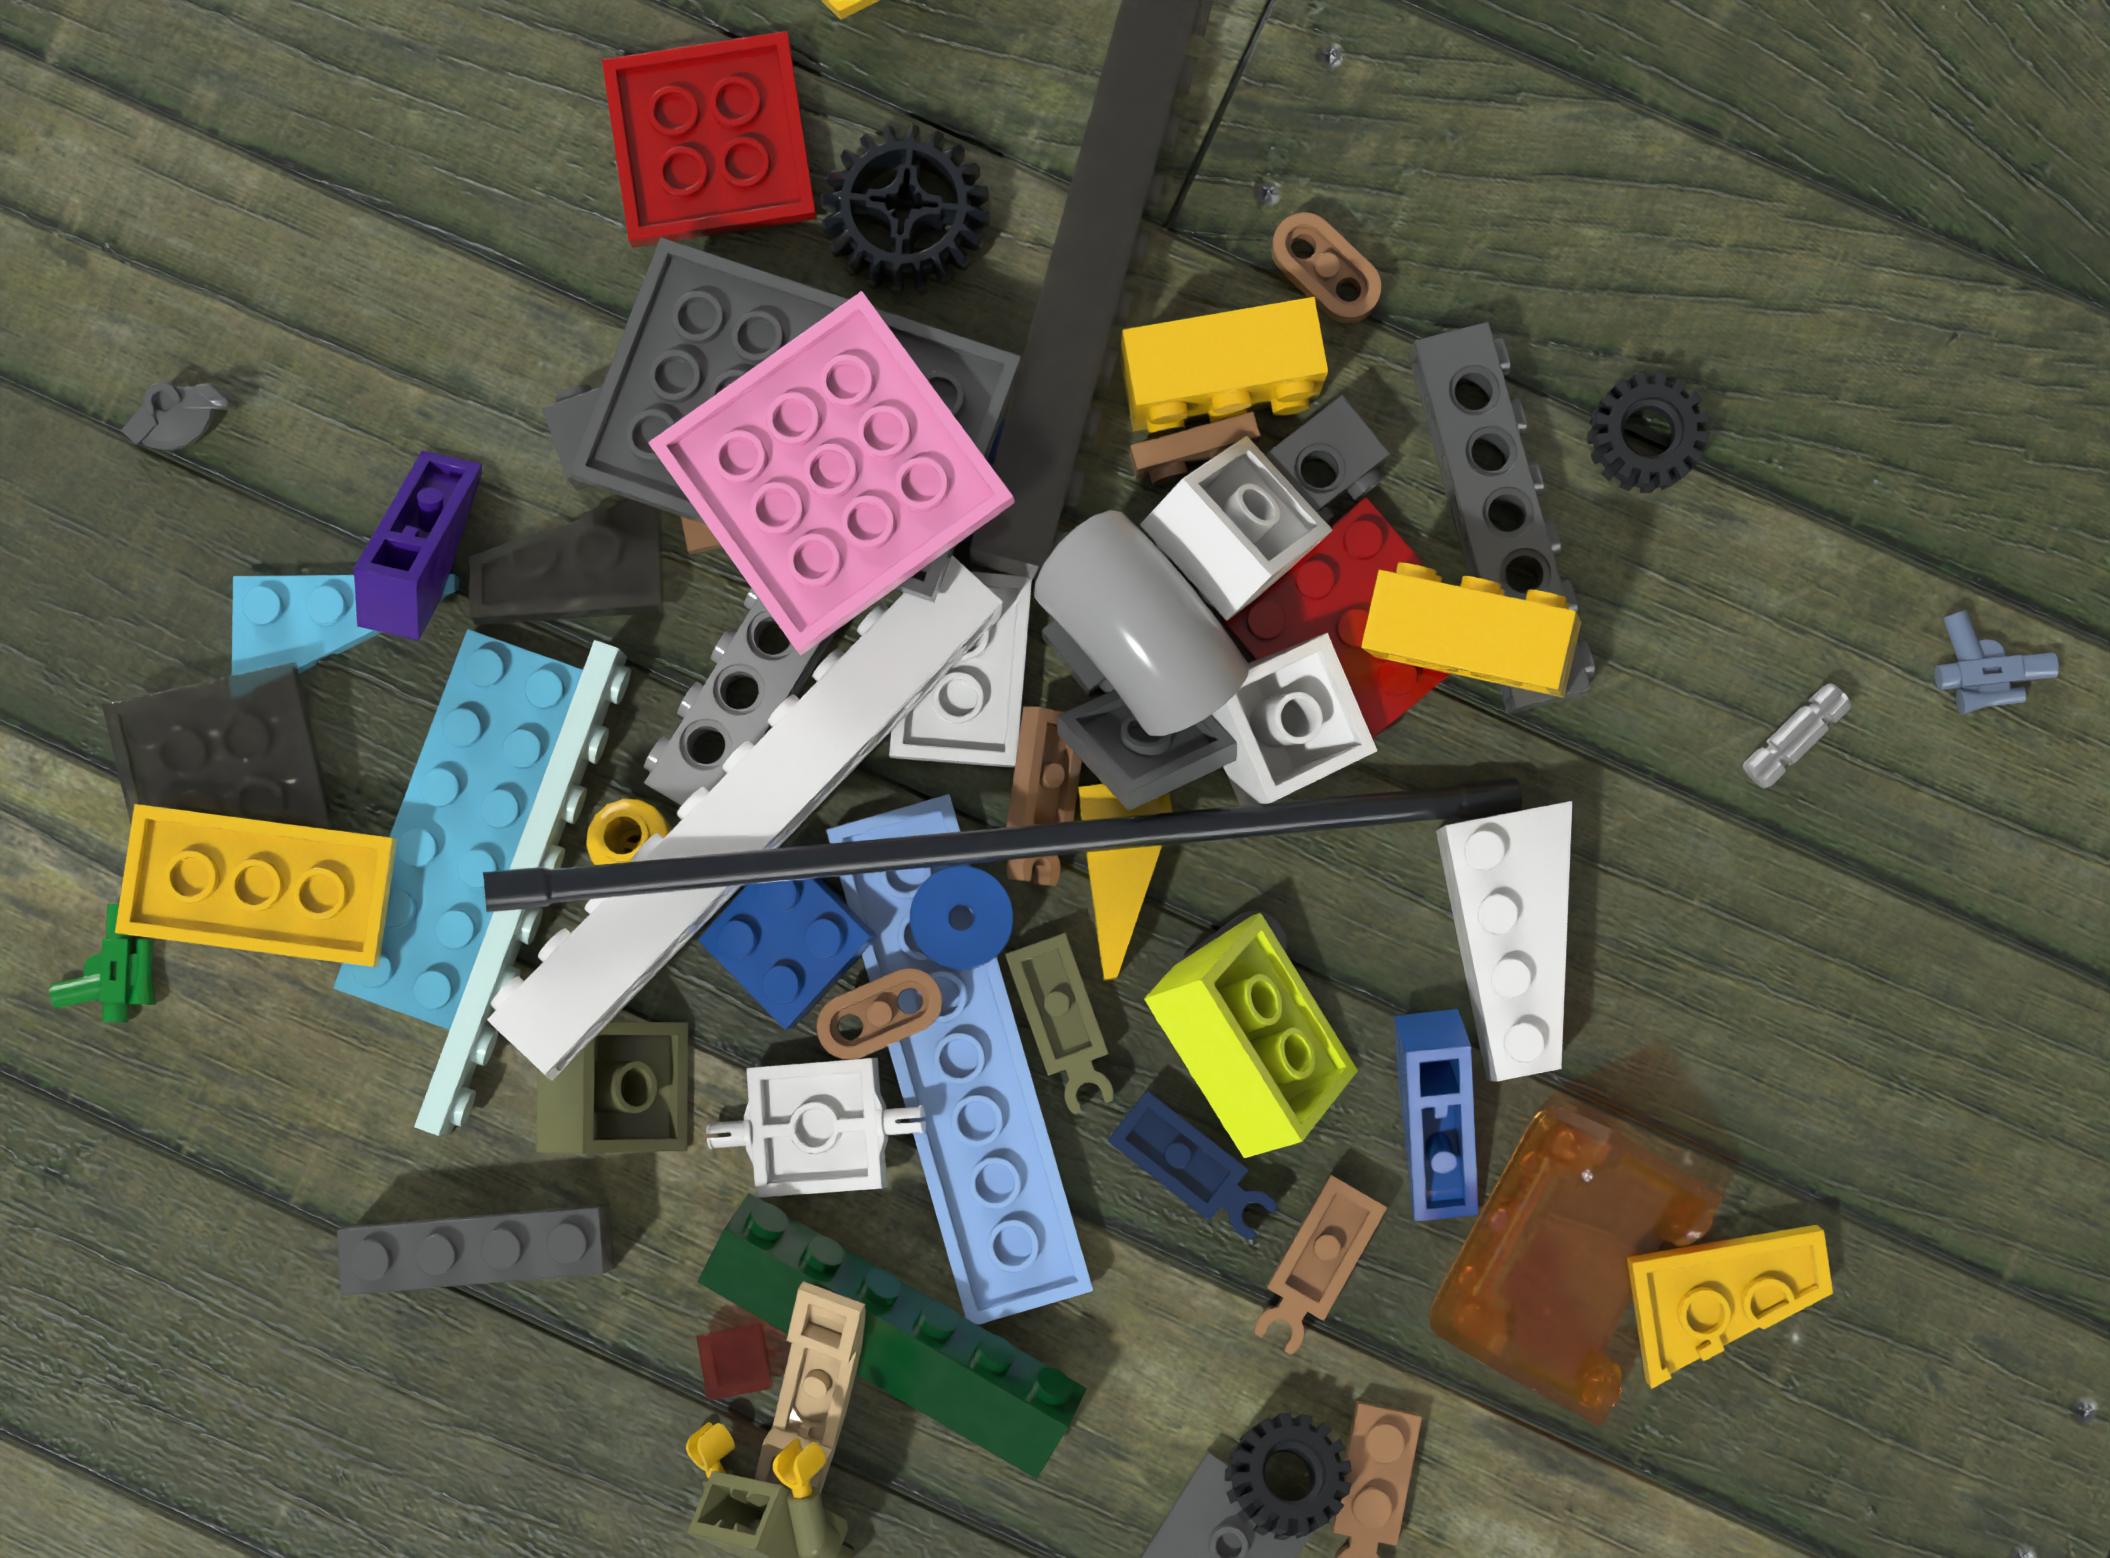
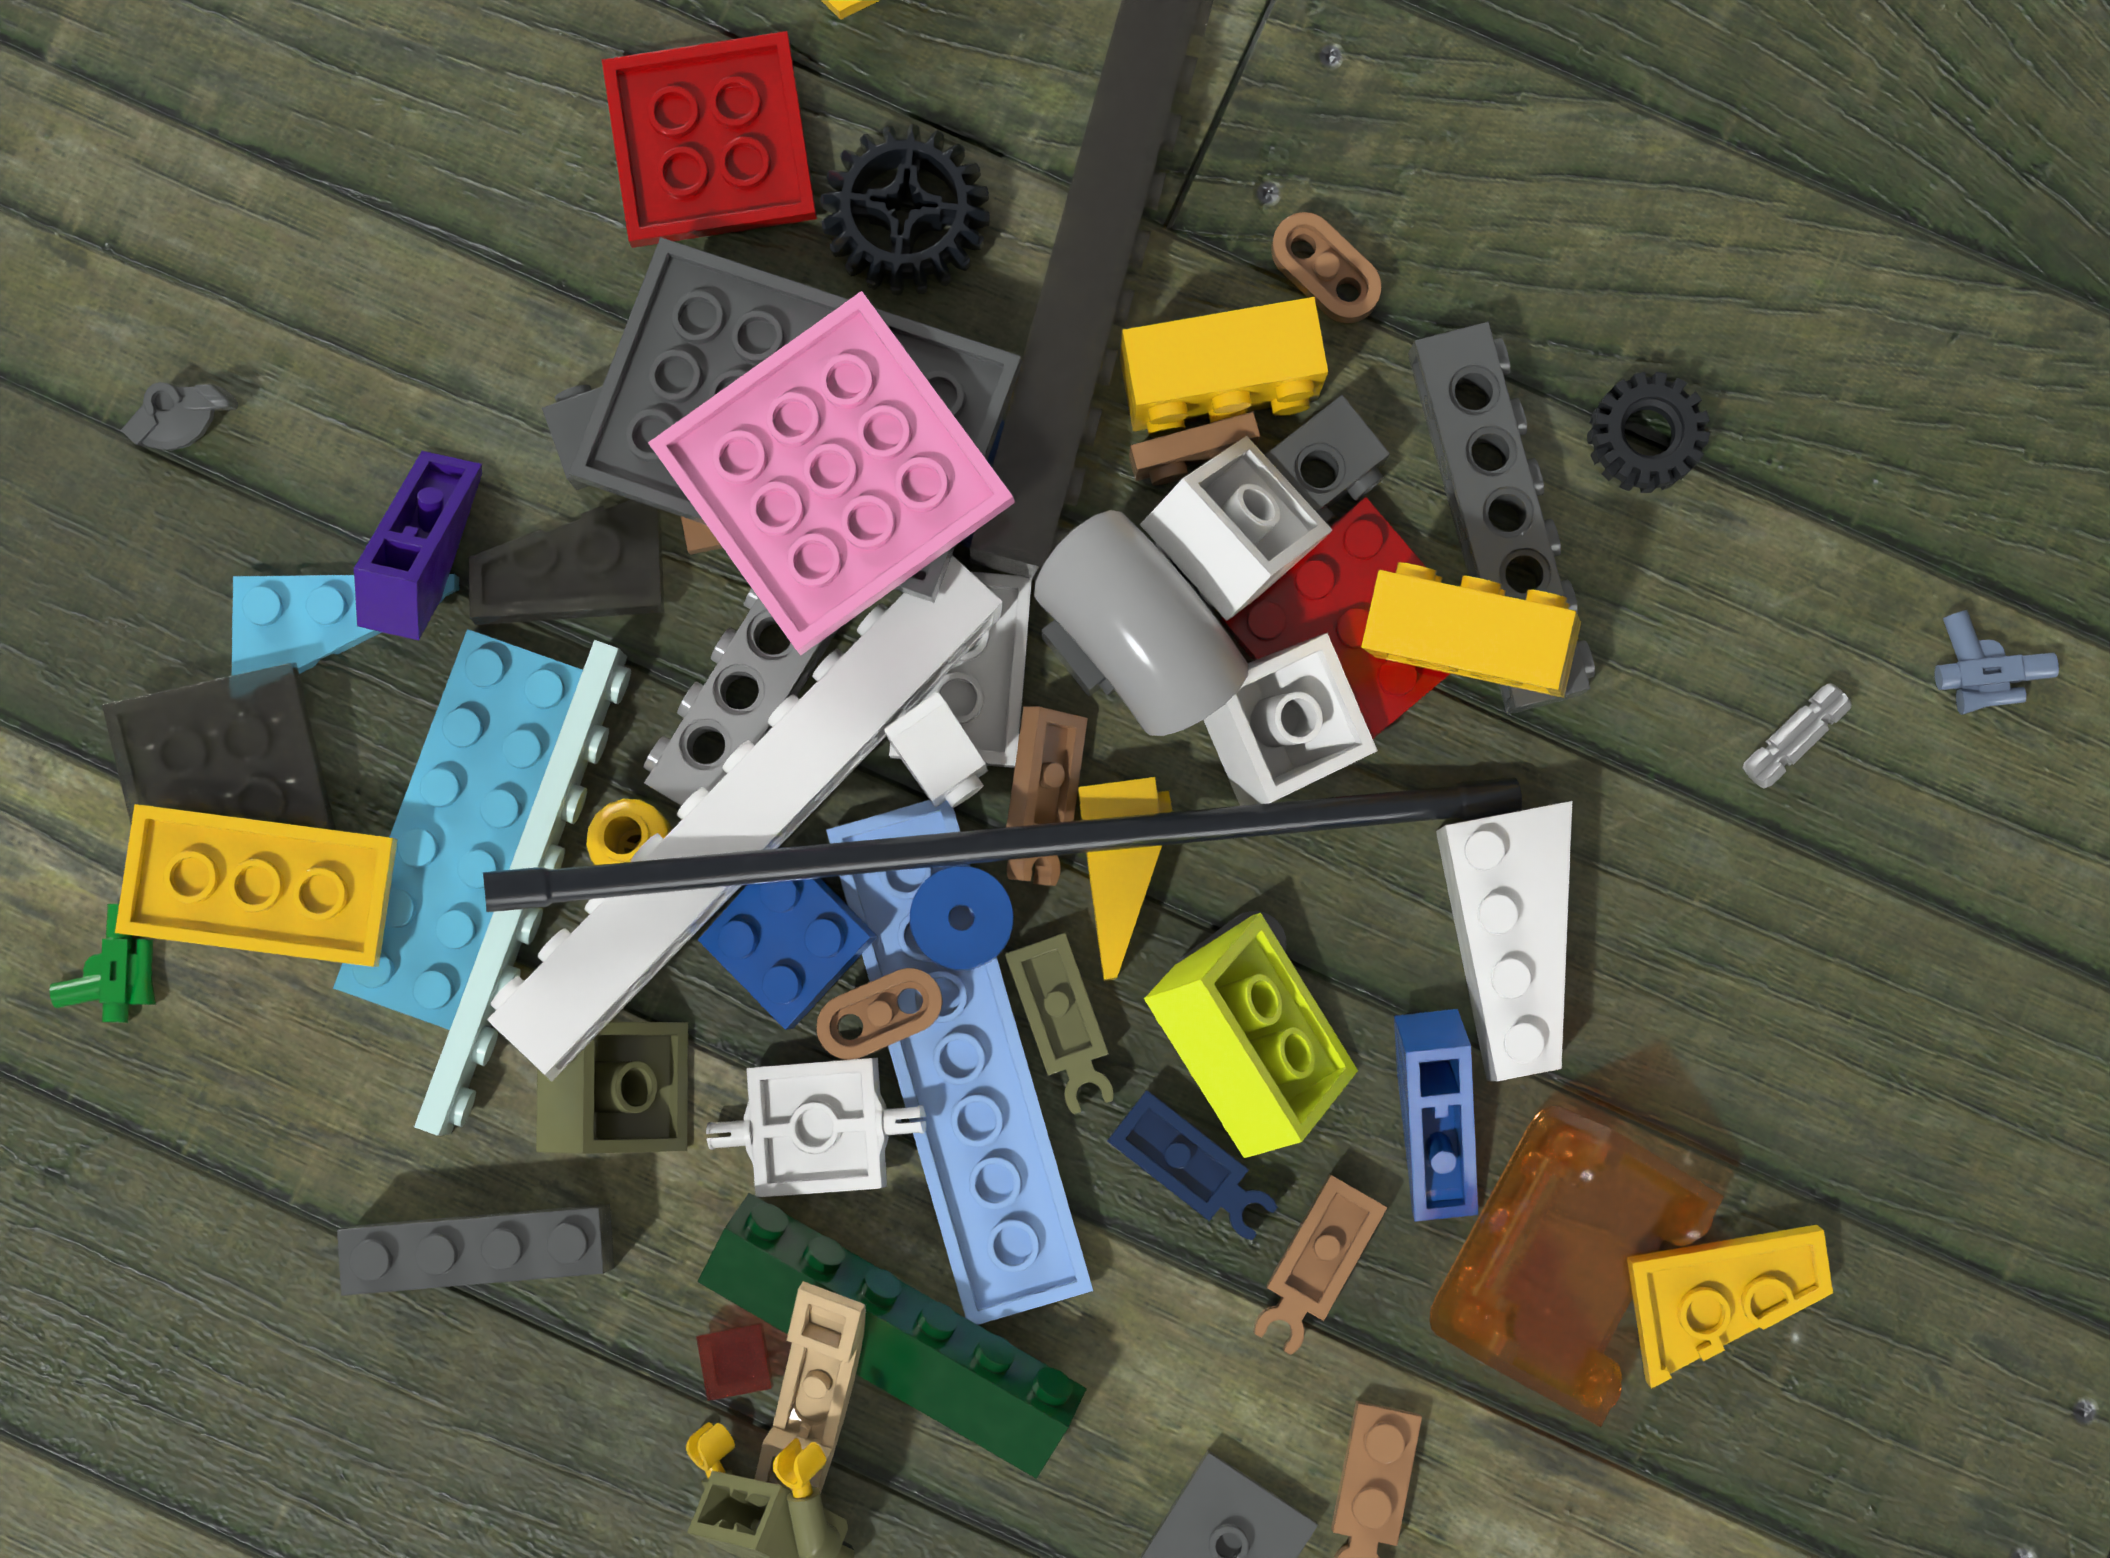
(937, 752): none -> white slope
(1139, 764): dark grey plate -> none
(1322, 1460): black tyre -> none

